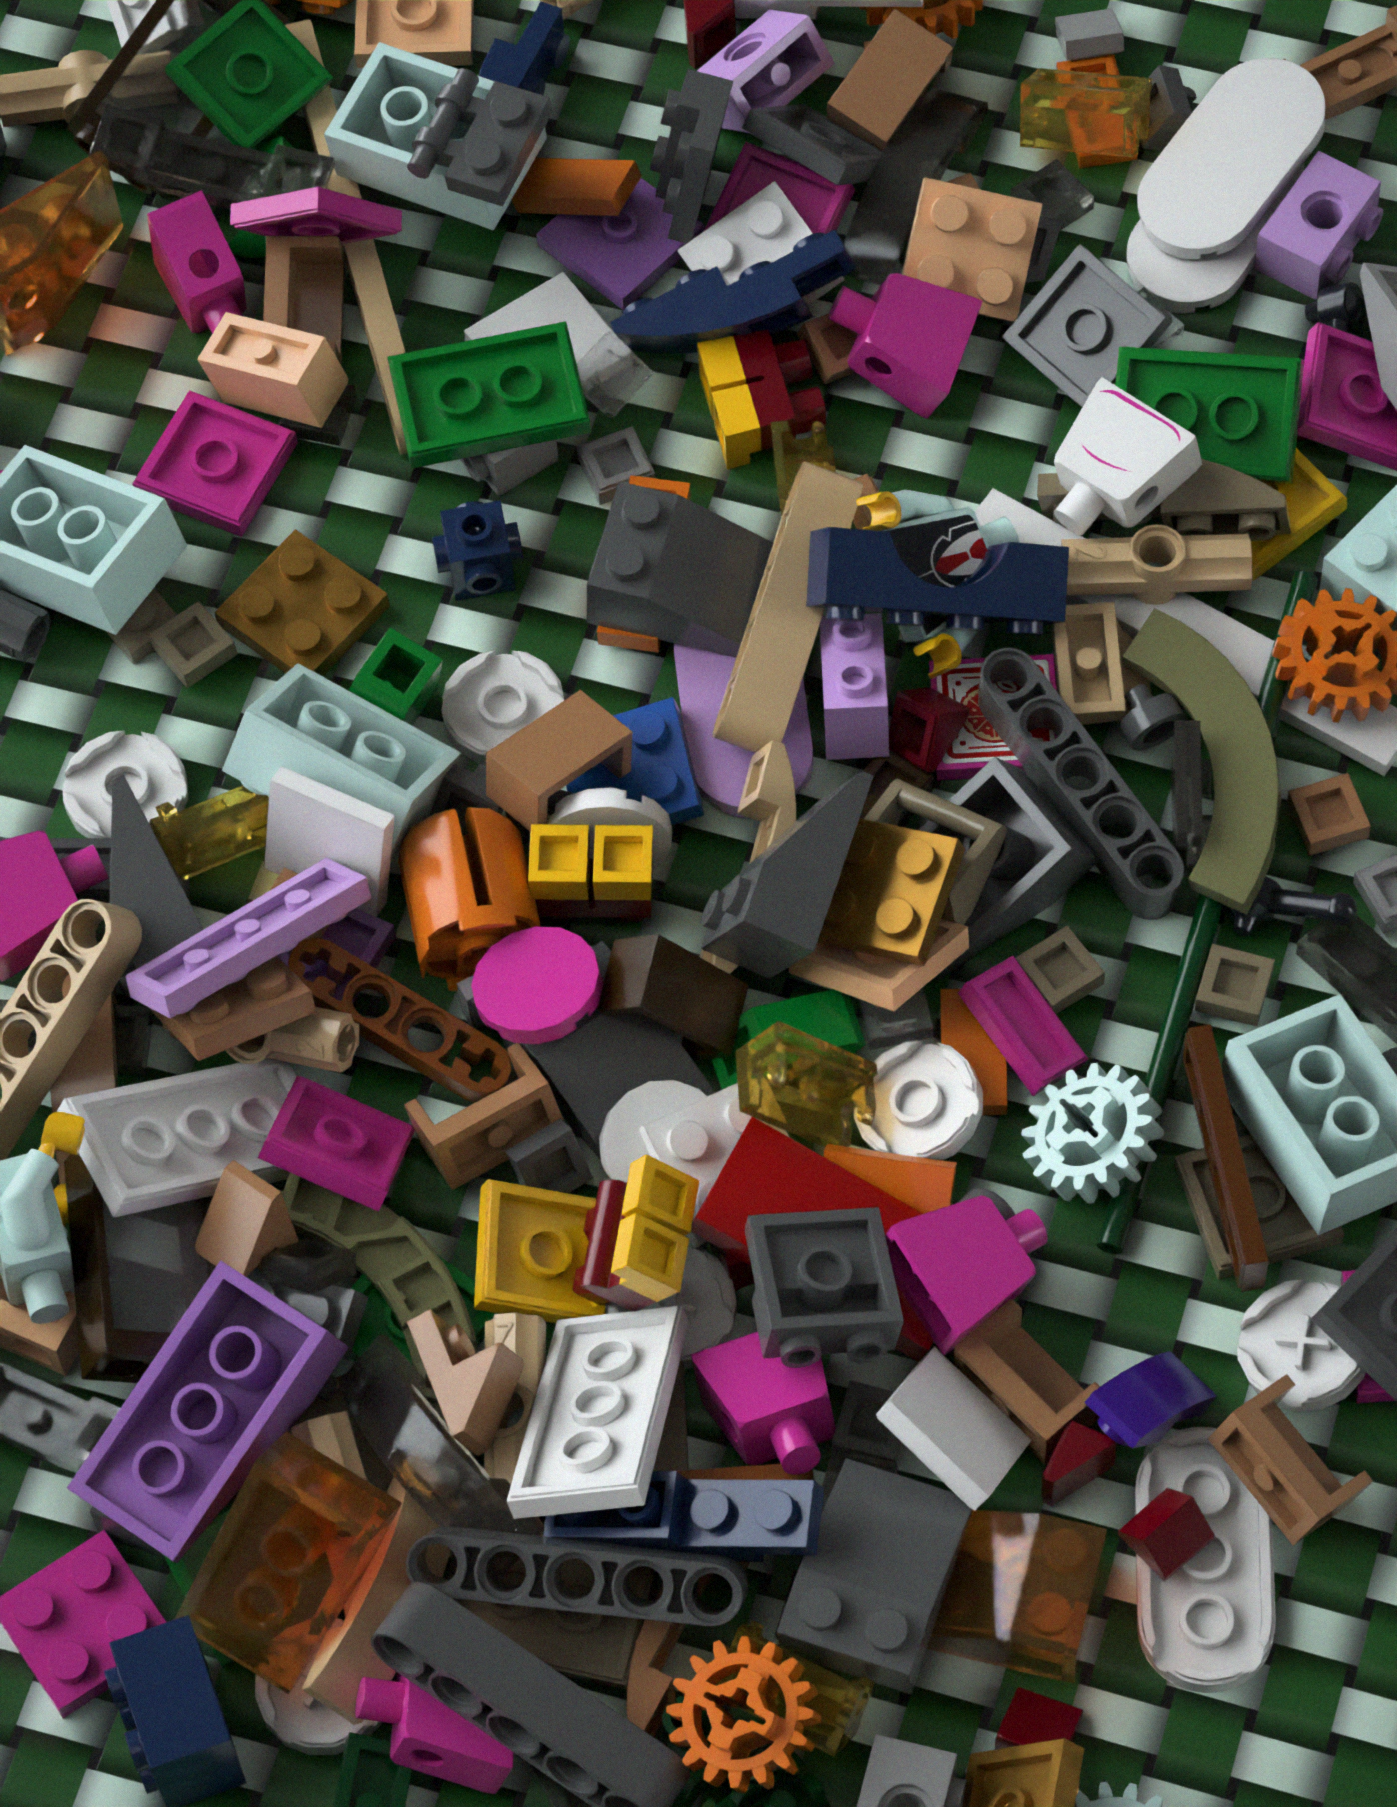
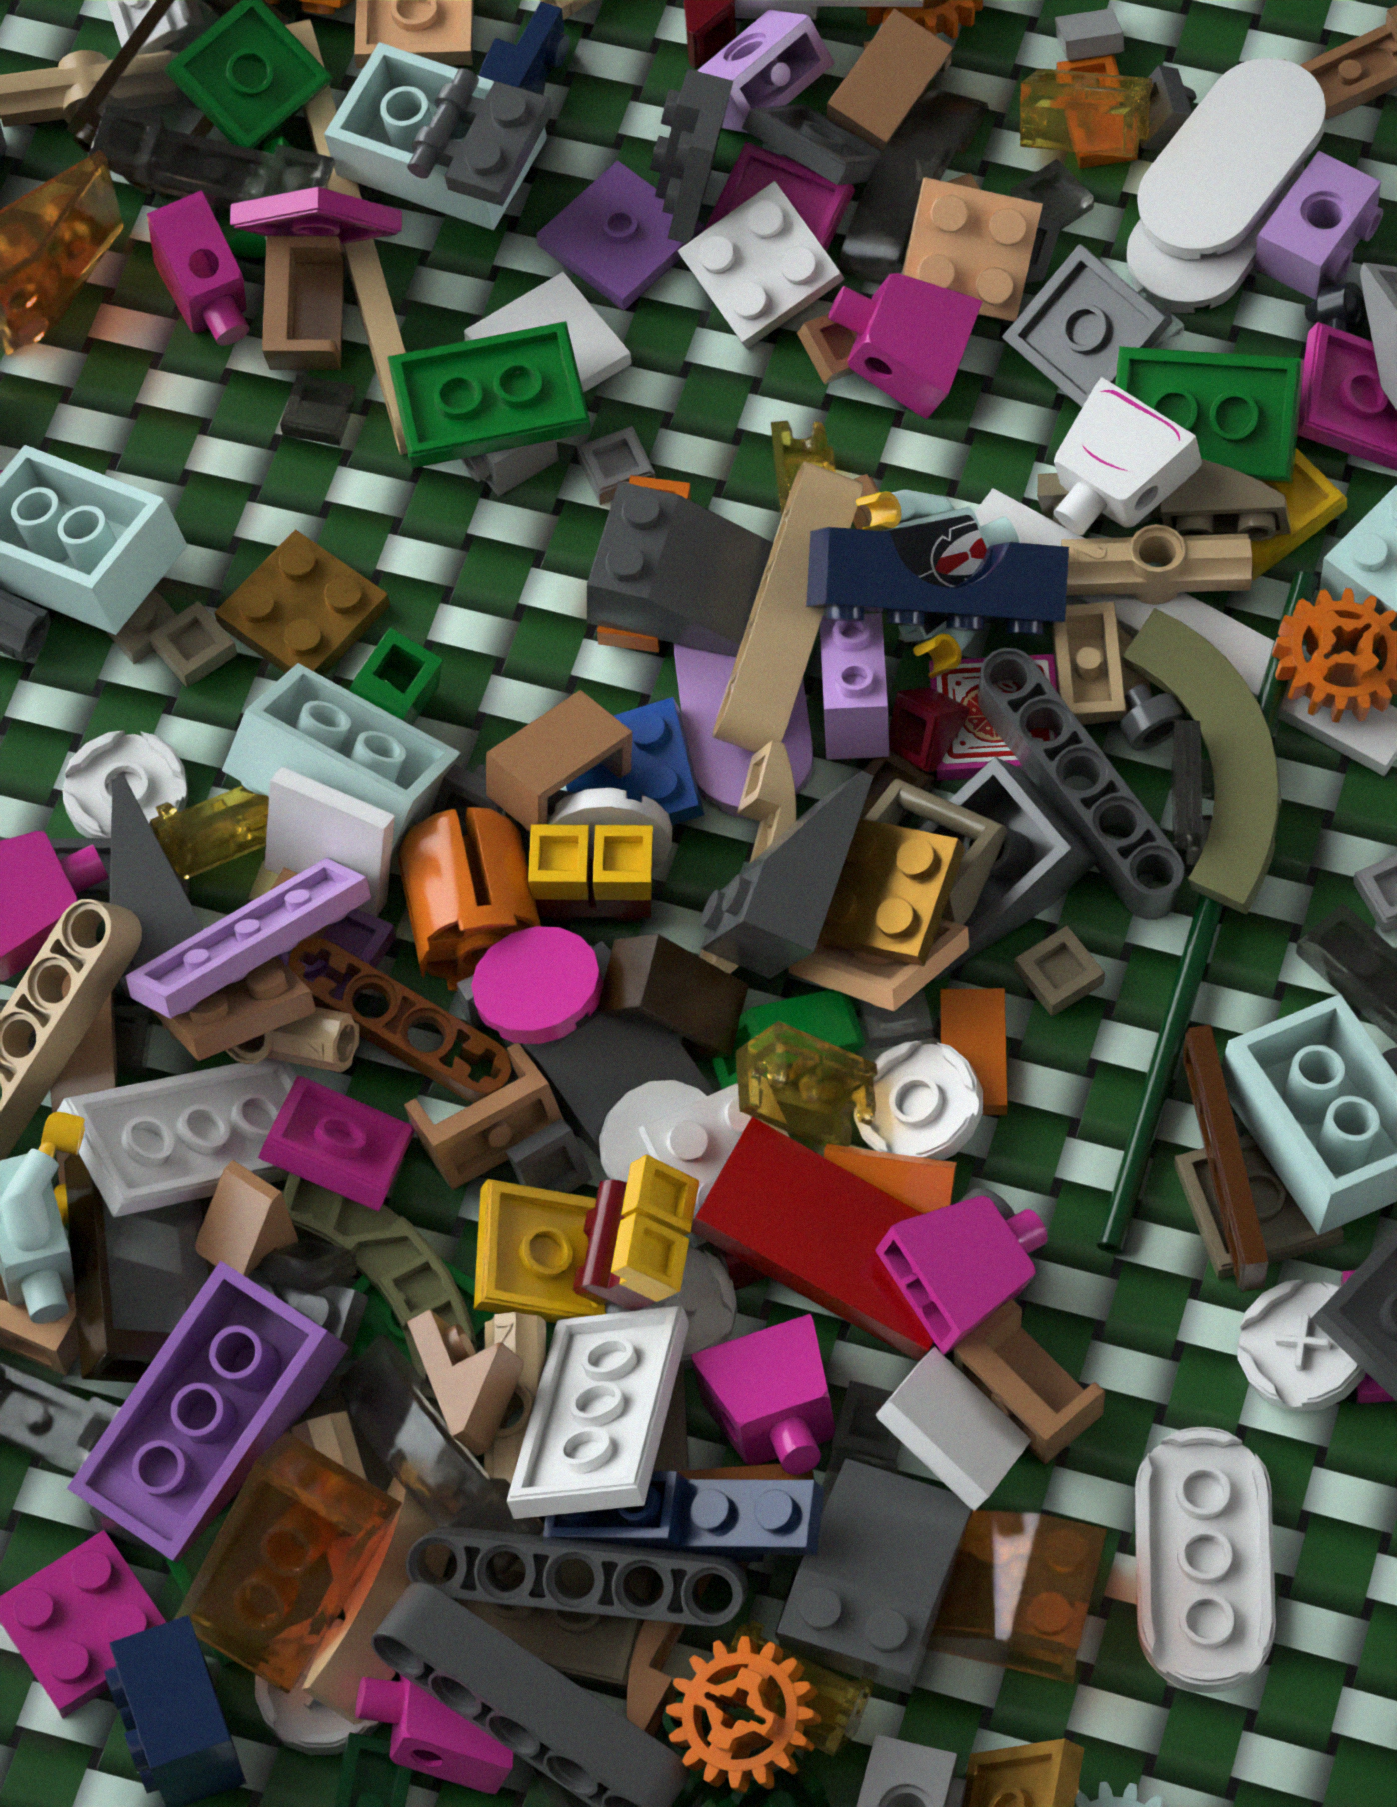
(216, 462): dark pink tile -> none
(273, 369): light nougat panel -> none
(477, 549): dark blue brick -> none
(495, 699): white tile -> none
(576, 186): orange tile -> none
(611, 374): clear plate -> none
(711, 308): dark blue slope -> none
(748, 391): hips -> none
(823, 1285): dark grey plate -> none
(1022, 1025): dark pink tile -> none
(1036, 1719): dark red slope -> none
(1076, 1461): dark red slope -> none
(1111, 1106): light aqua gear -> none
(1148, 1400): dark purple slope -> none
(1168, 1532): dark red slope -> none
(1234, 985): dark tan plate -> none
(1275, 900): black piece -> none
(1282, 1466): medium nougat panel -> none
(1328, 814): medium nougat plate -> none

